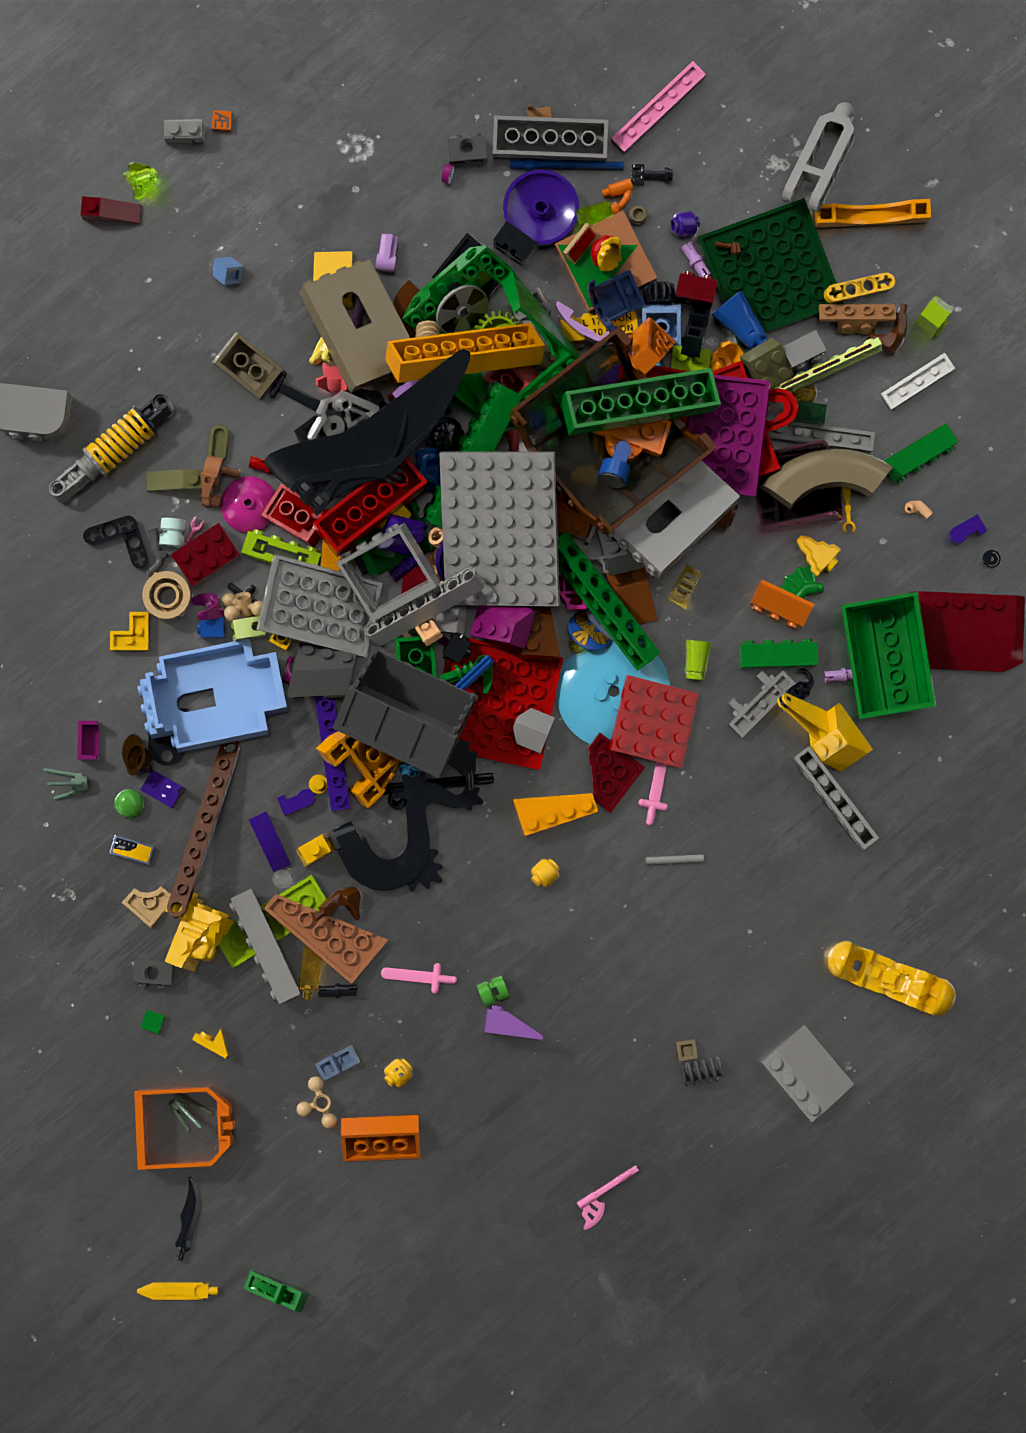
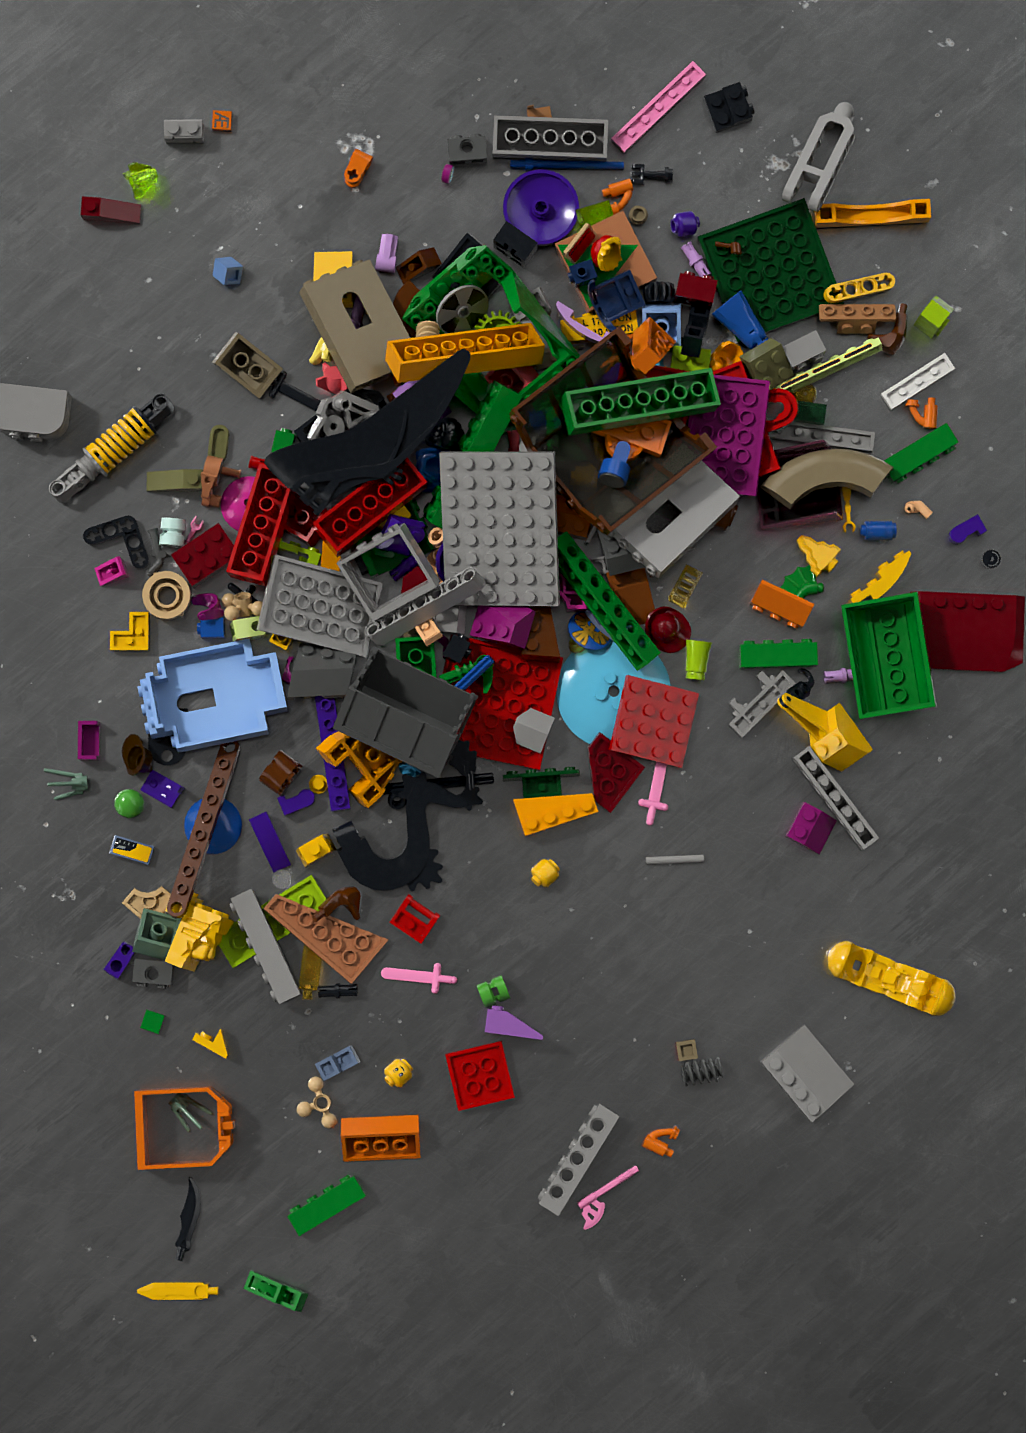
(111, 571): none -> dark pink slope
(120, 960): none -> dark purple leg
(155, 934): none -> sand green slope
(226, 830): none -> blue dish
(260, 528): none -> red brick
(280, 772): none -> reddish brown brick
(283, 439): none -> green brick
(326, 1205): none -> green brick
(358, 165): none -> orange piece
(412, 925): none -> red plate
(418, 264): none -> reddish brown slope
(479, 1075): none -> red plate
(541, 783): none -> dark green bracket
(556, 1204): none -> light grey brick
(582, 273): none -> dark blue brick
(658, 1146): none -> orange plant
(667, 629): none -> dark red hat
(729, 107): none -> black plate
(811, 828): none -> magenta slope
(878, 530): none -> blue head
(887, 575): none -> yellow slope
(929, 420): none -> orange plant

